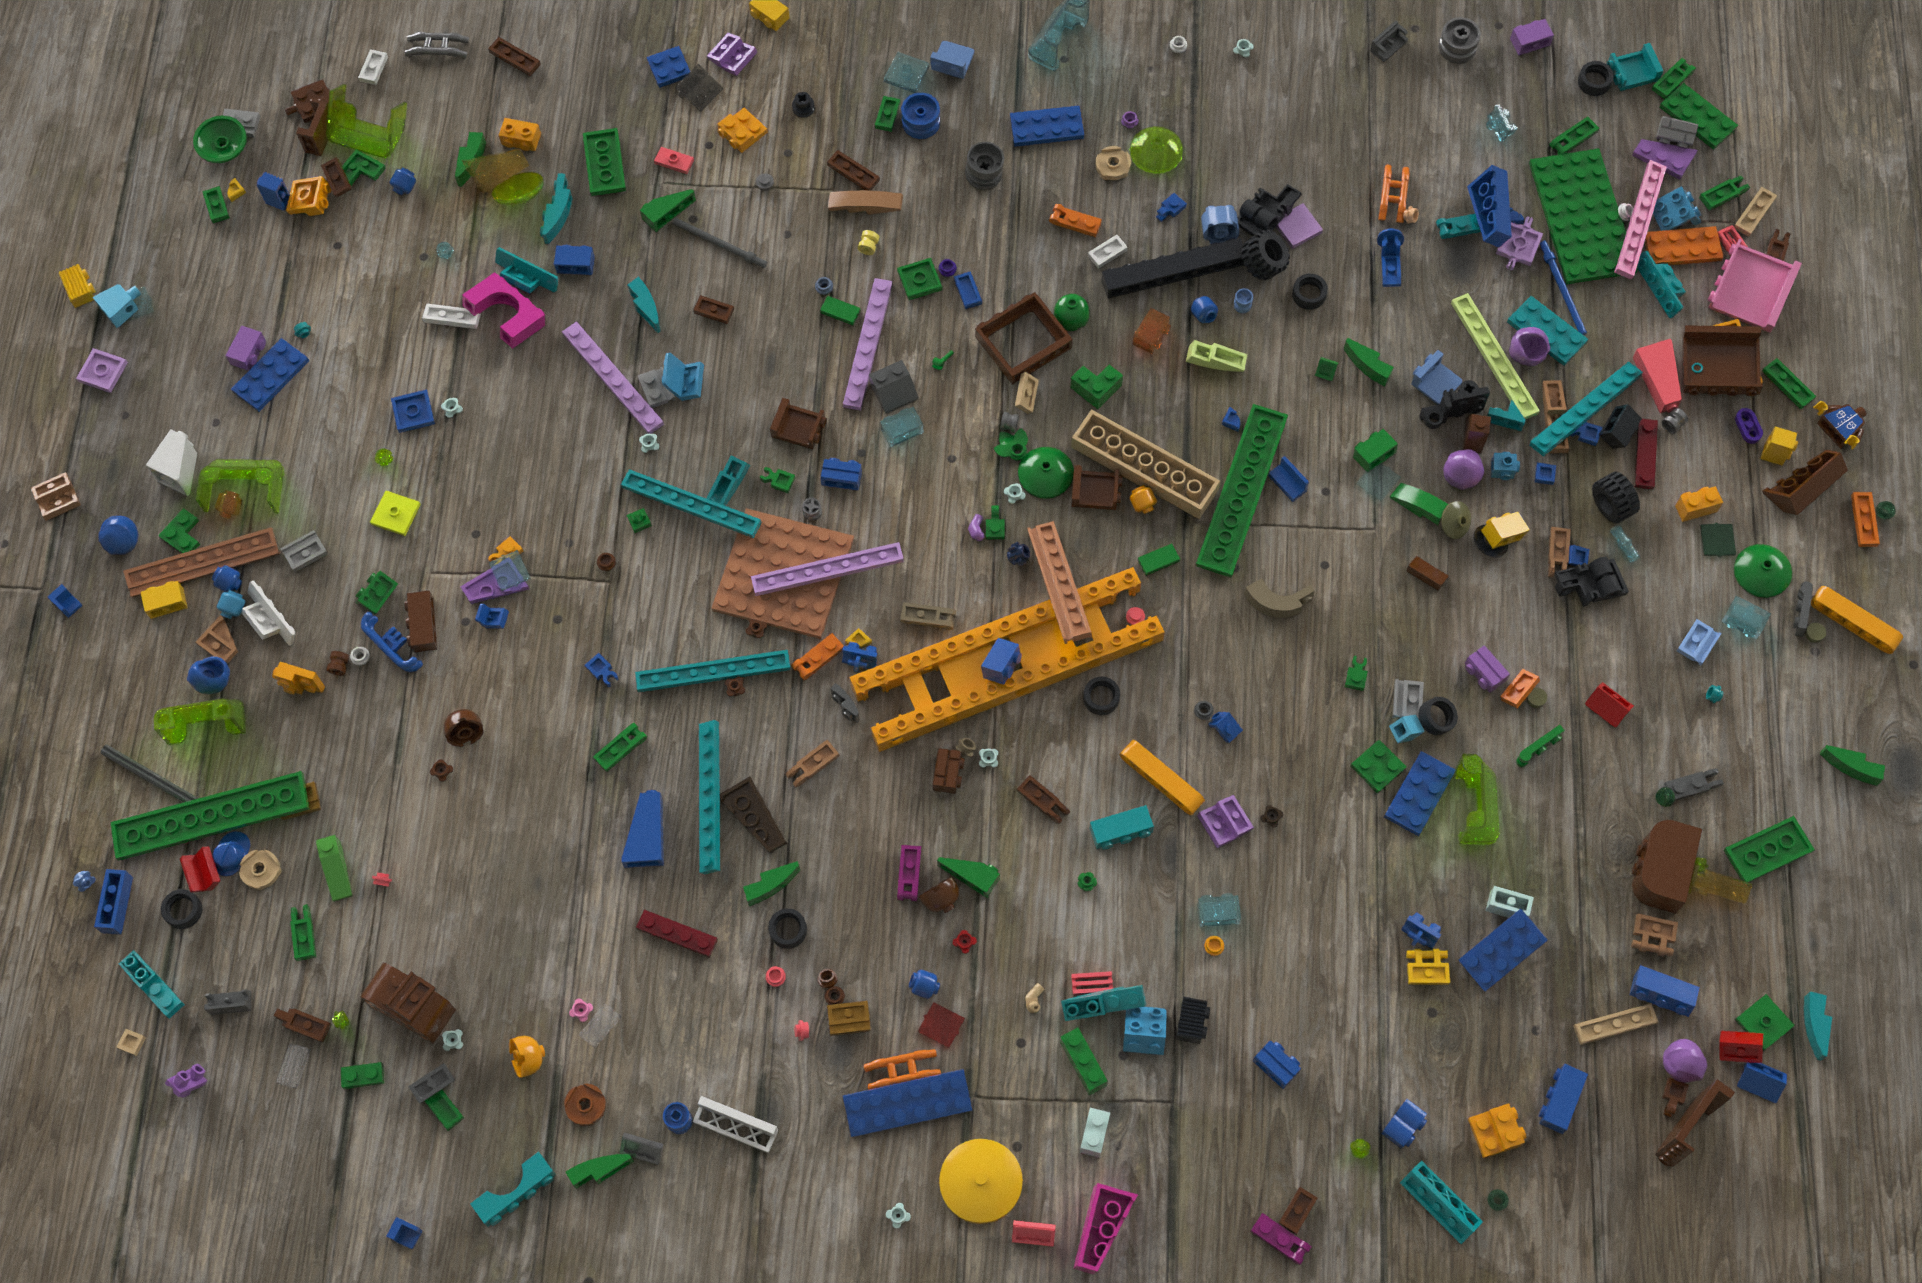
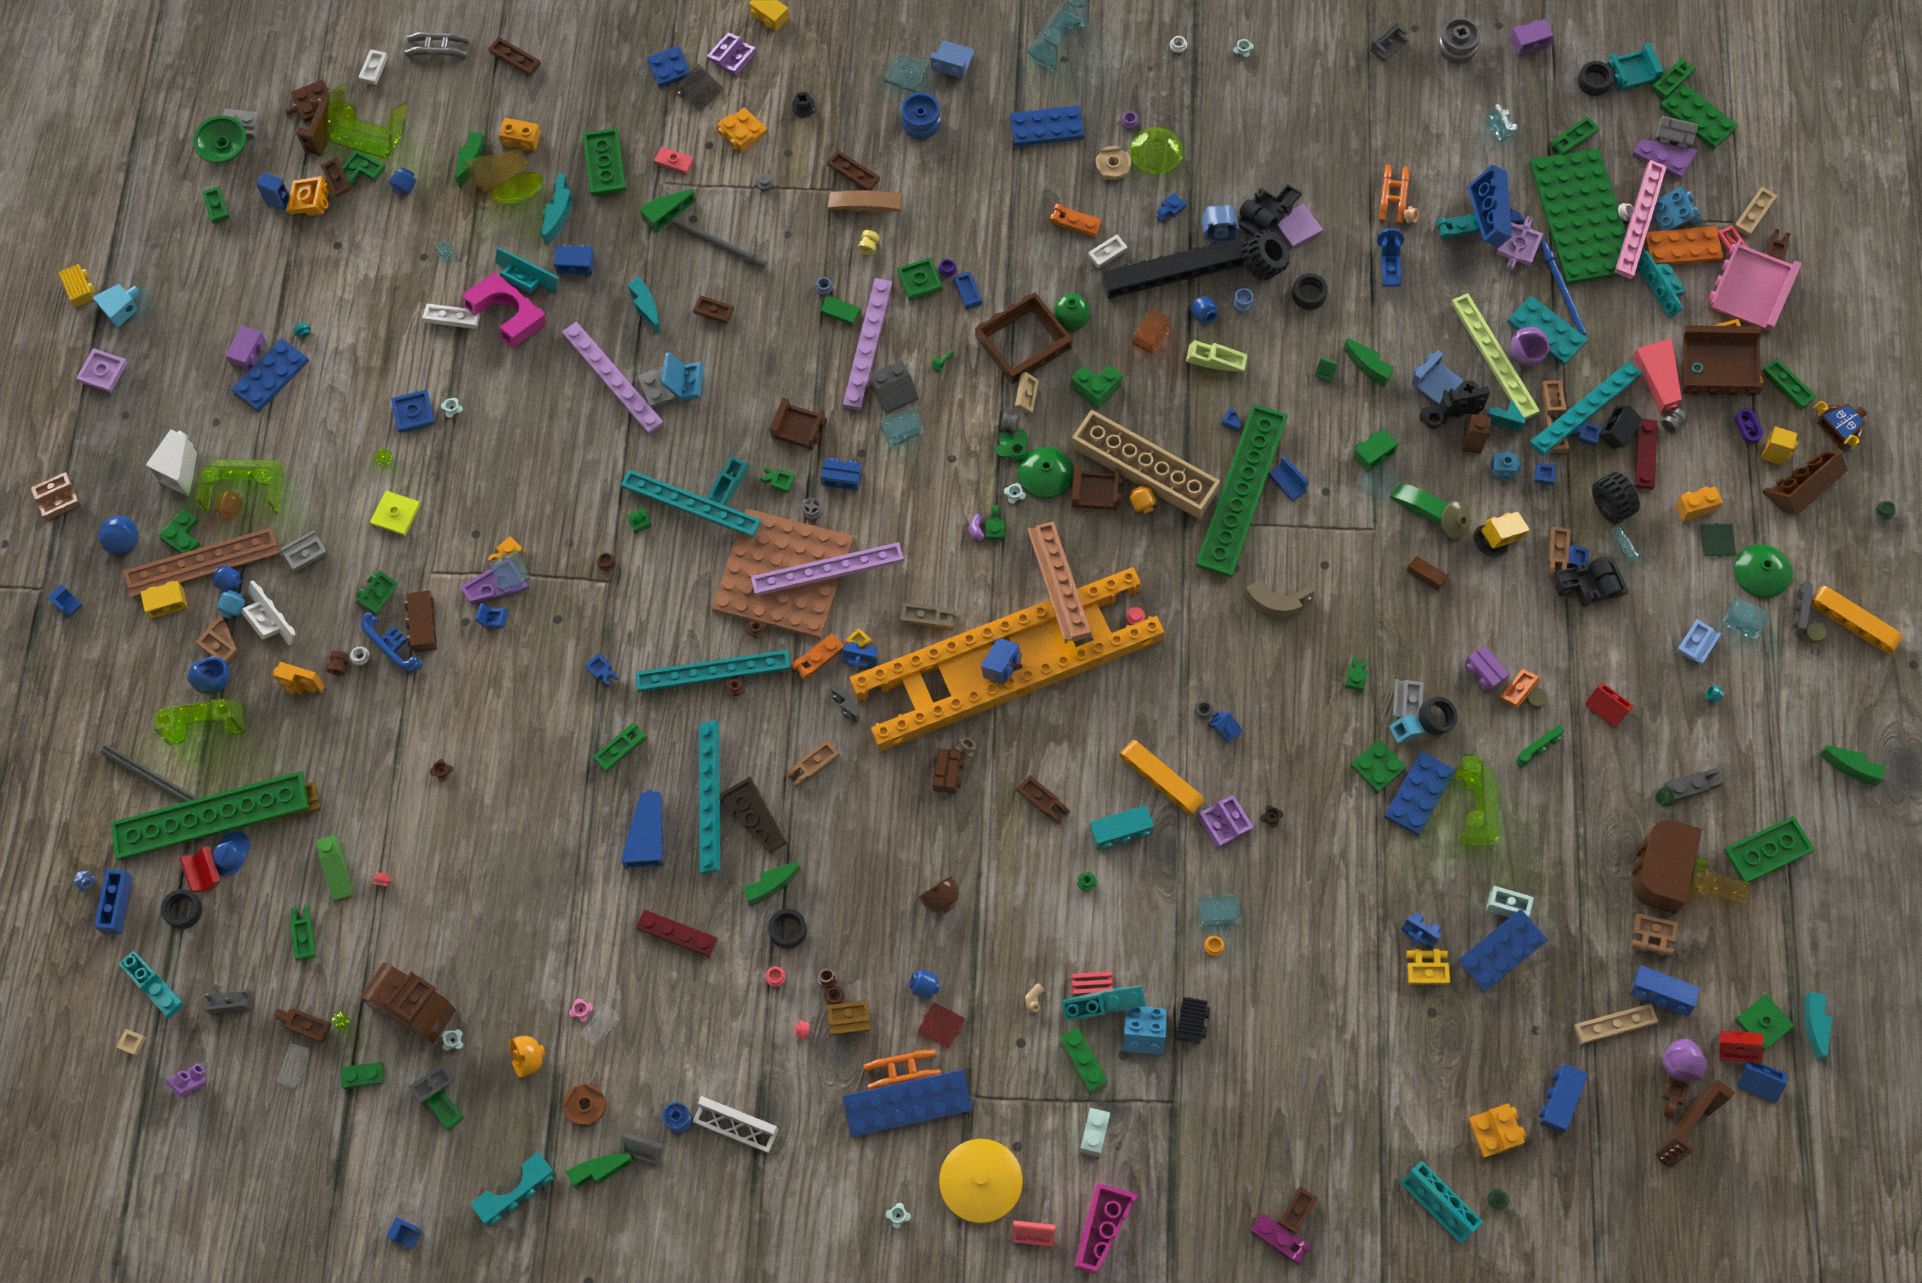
(235, 190): yellow tile -> none
(267, 877): tan plate -> none
(462, 727): reddish brown cylinder -> none
(649, 438): light aqua plate -> none
(887, 113): green plate -> none
(909, 872): magenta plate -> none
(964, 935): red plate -> none
(973, 874): green slope -> none
(984, 165): dark grey wheel -> none
(992, 753): light aqua plate -> none
(1018, 554): dark blue gear -> none
(1106, 682): black tyre -> none
(1158, 559): green tile -> none
(1277, 1064): blue brick -> none
(1360, 1152): clear neon green plate -> none
(1404, 1123): blue brick -> none
(1463, 469): medium lavender piece -> none
(1723, 193): green hinge -> none
(1865, 519): orange plate -> none

